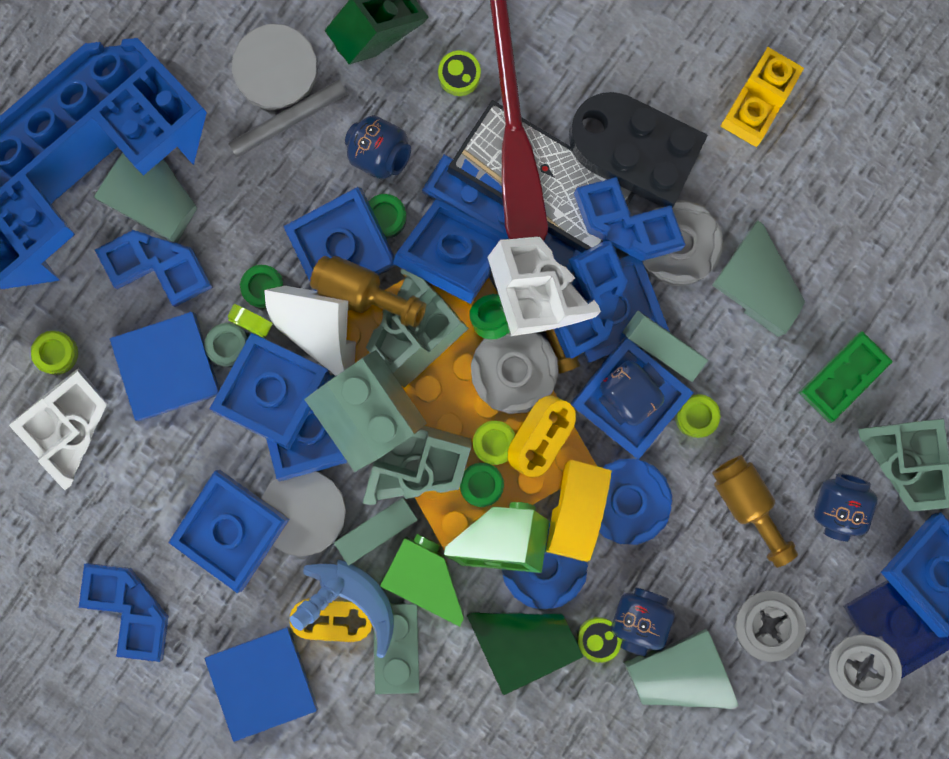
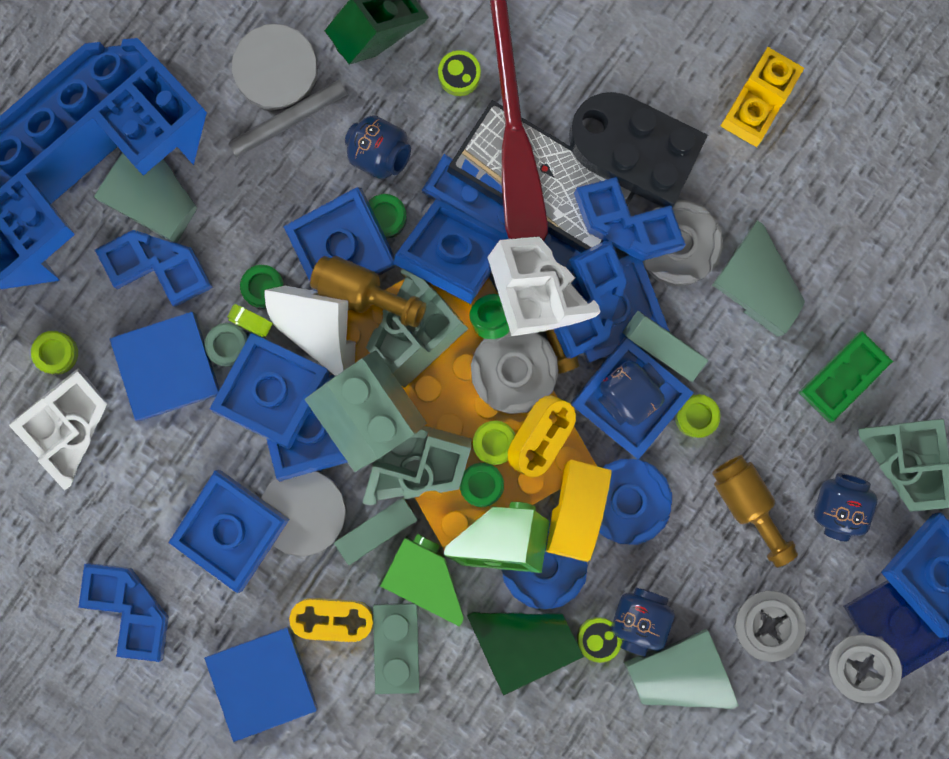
(354, 586): medium blue piece -> none

